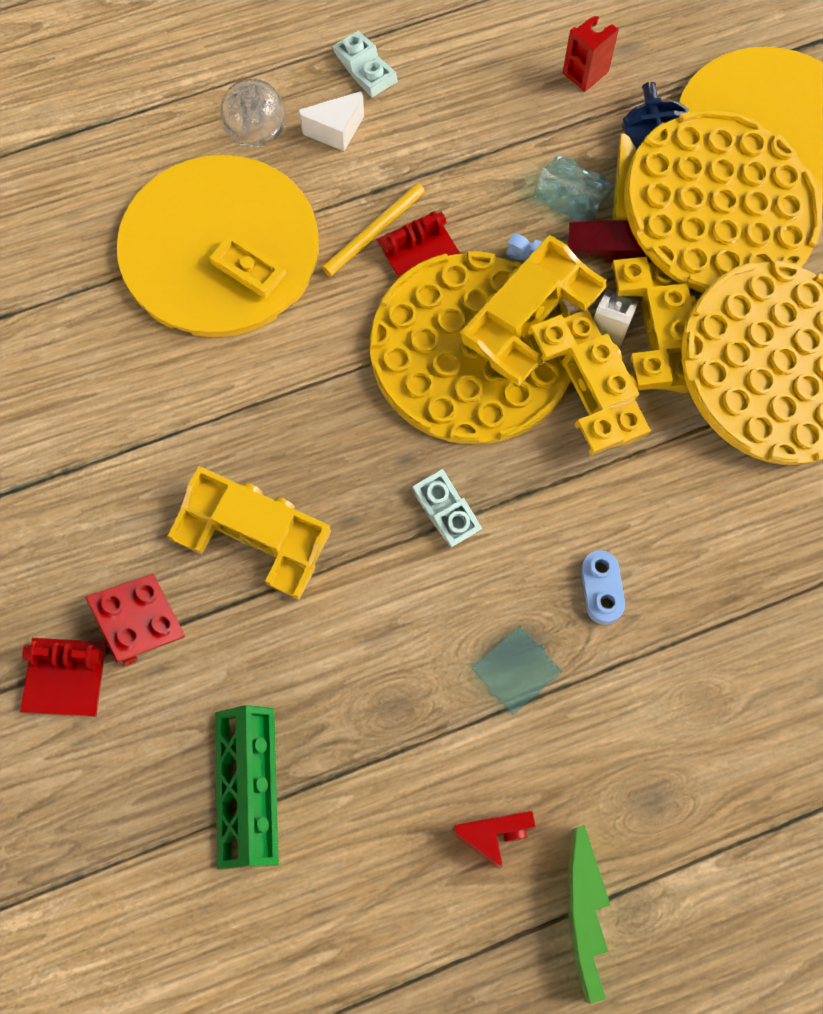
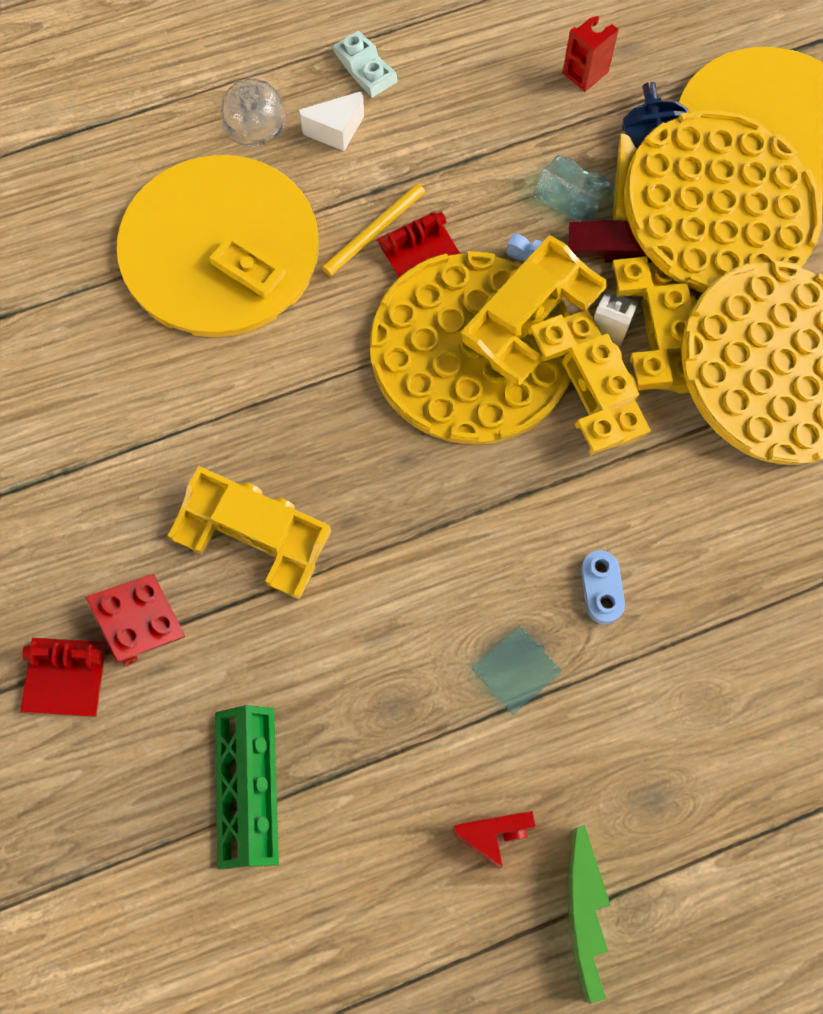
(446, 508): light aqua slope -> none

